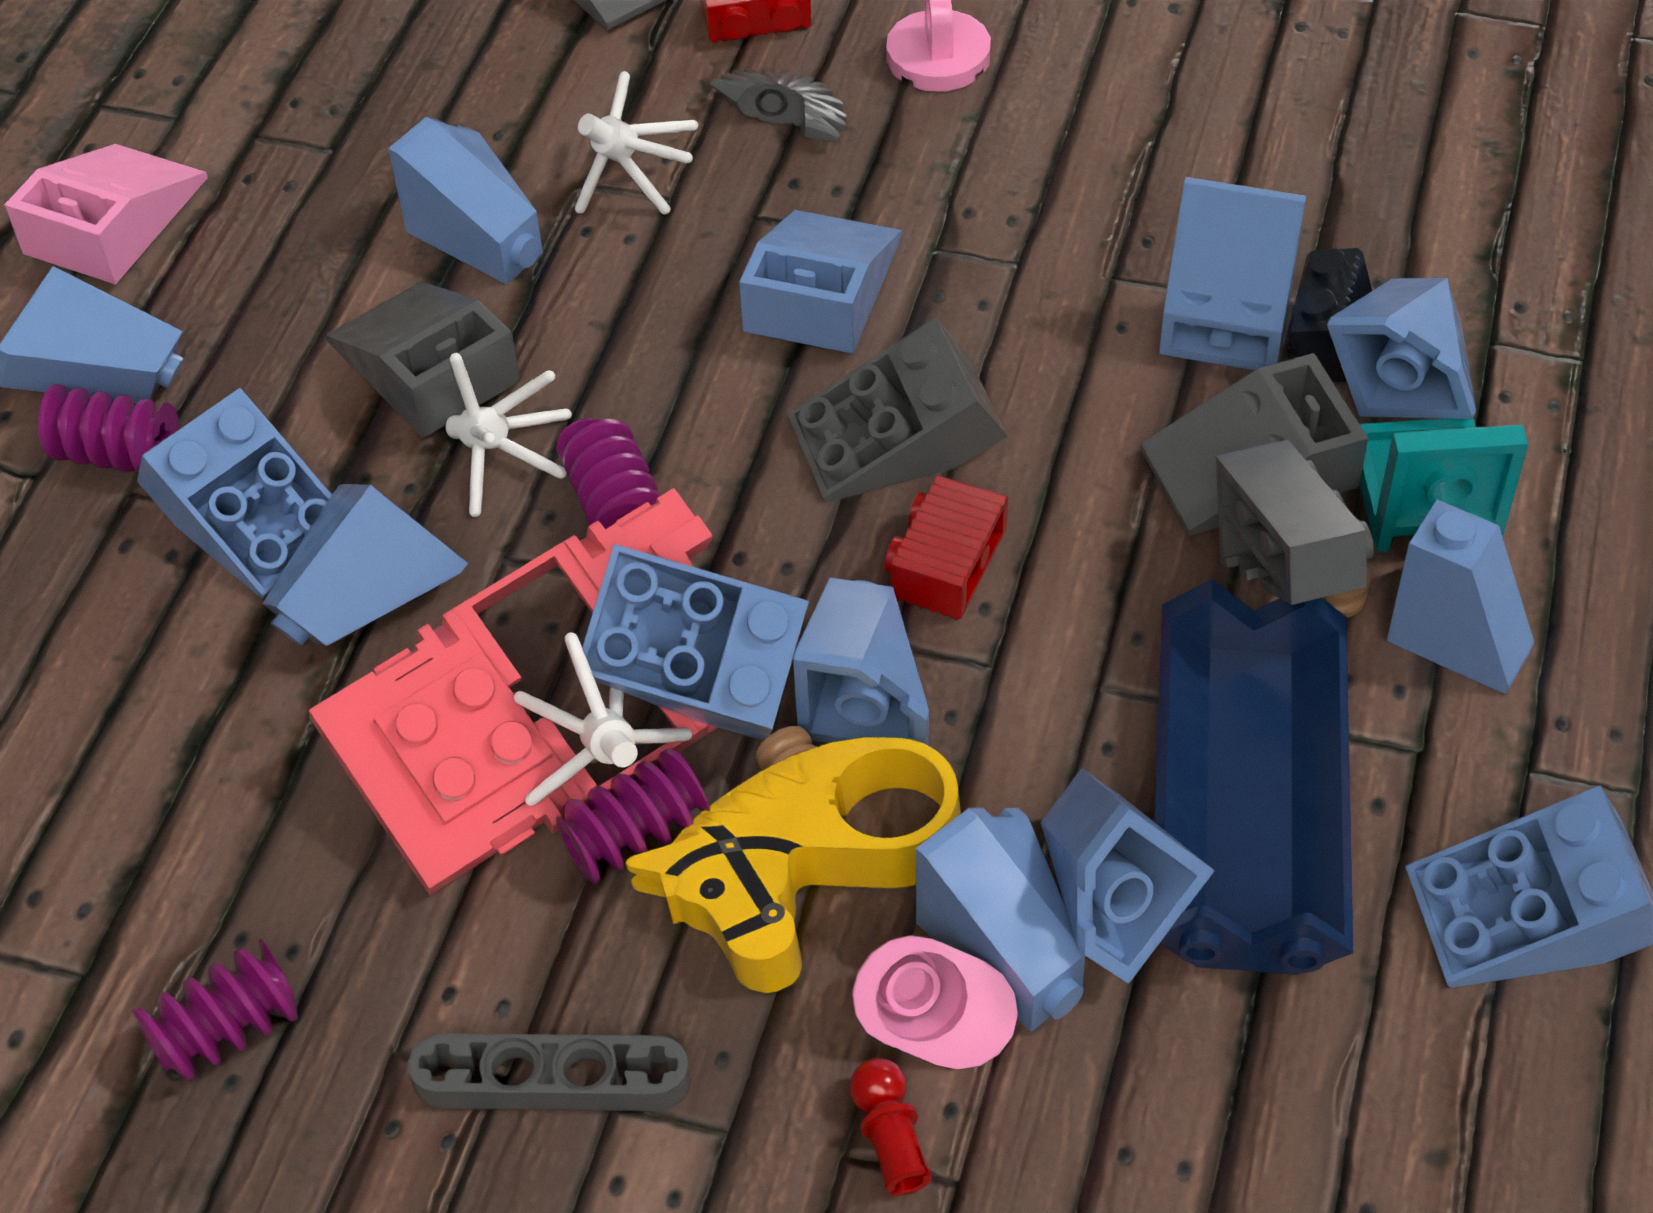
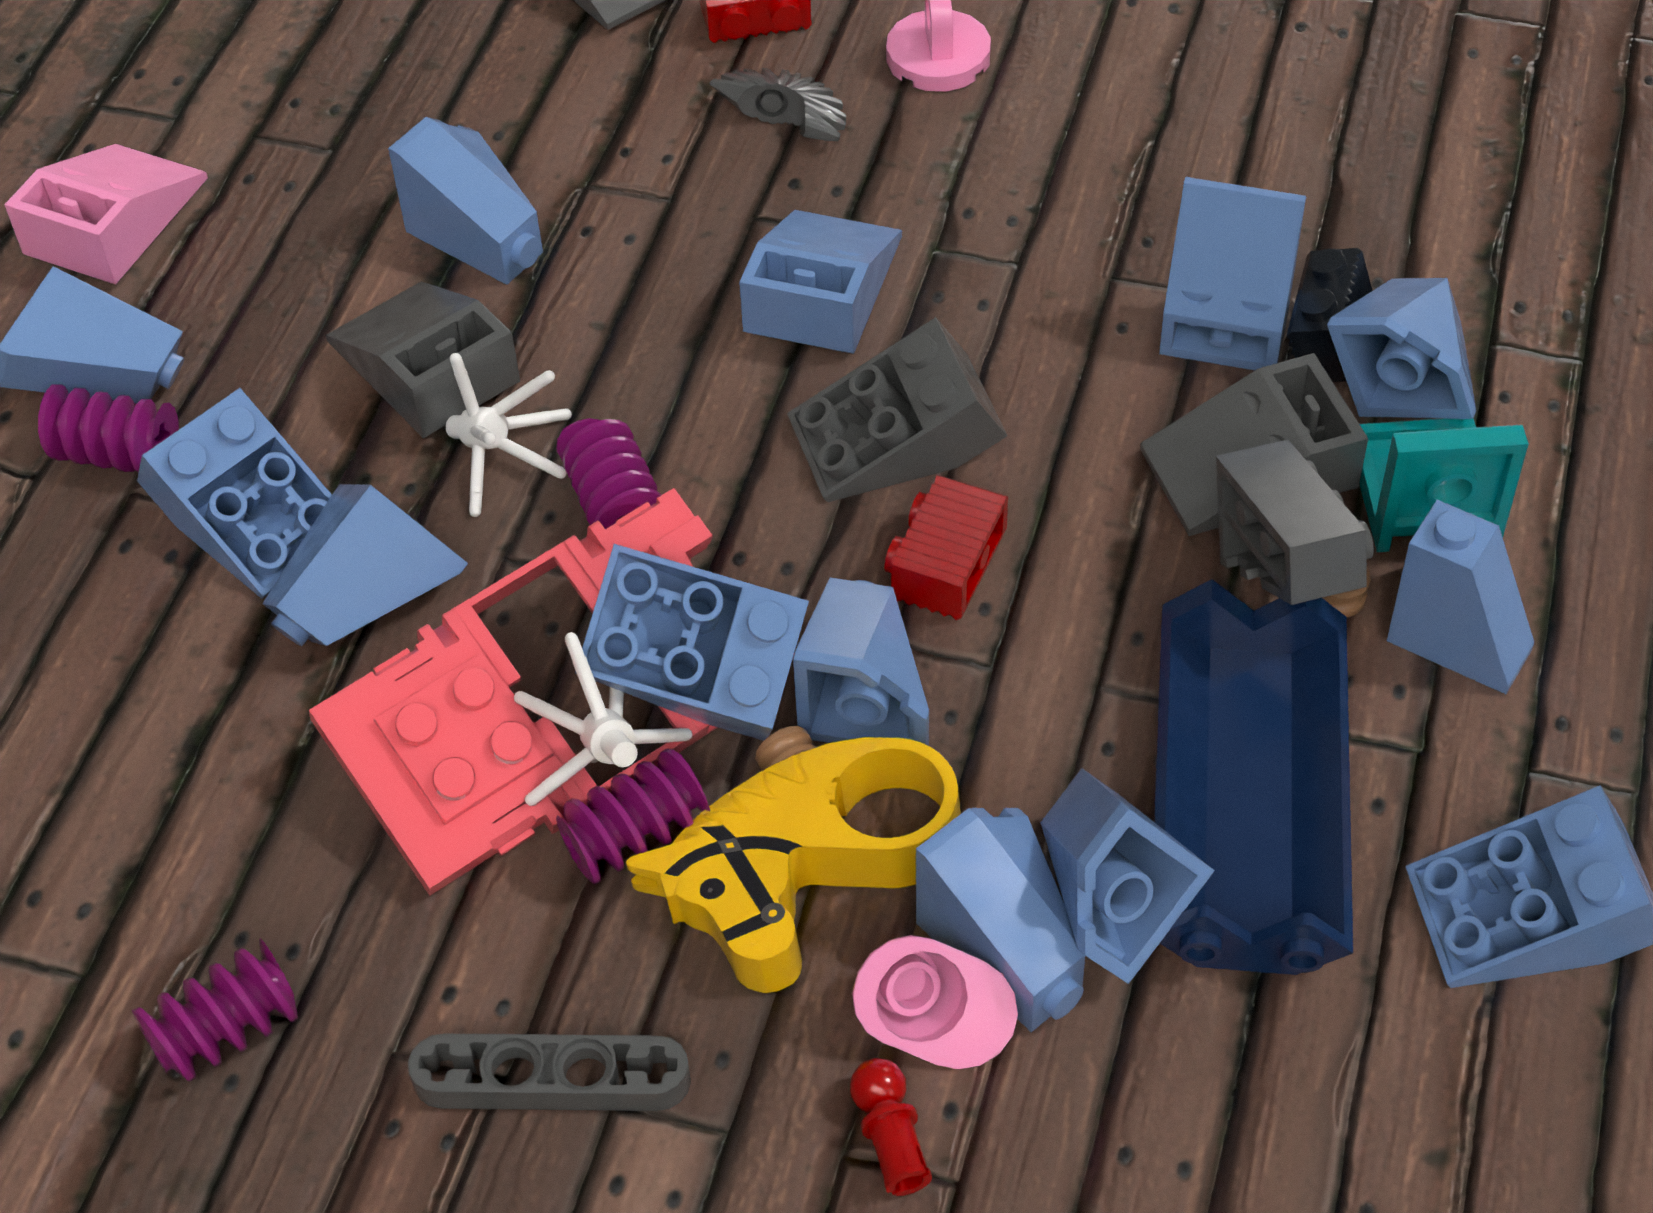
(619, 140): white plant -> none

